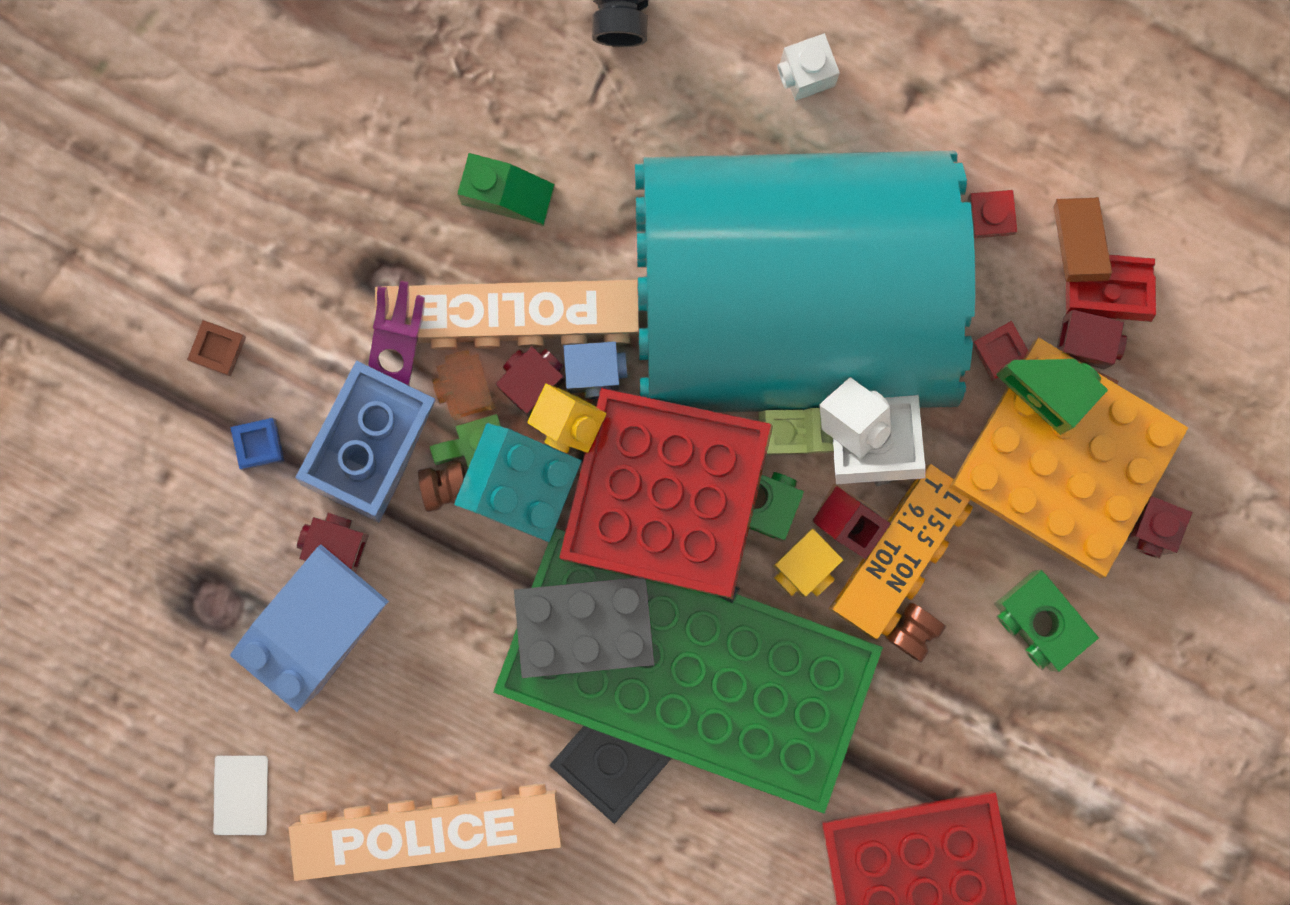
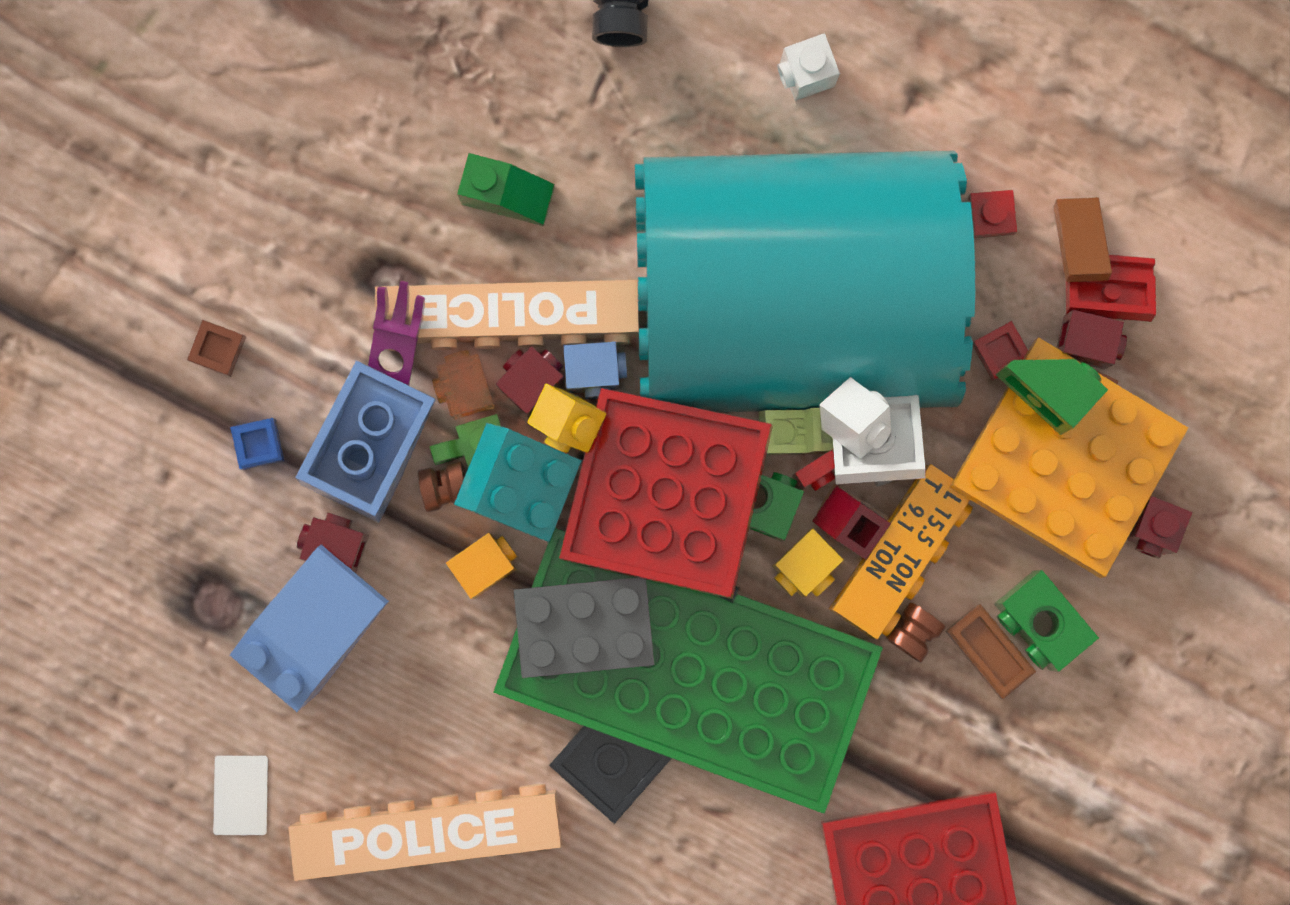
(483, 564): none -> light orange brick
(817, 472): none -> red plate
(990, 651): none -> dark orange tile

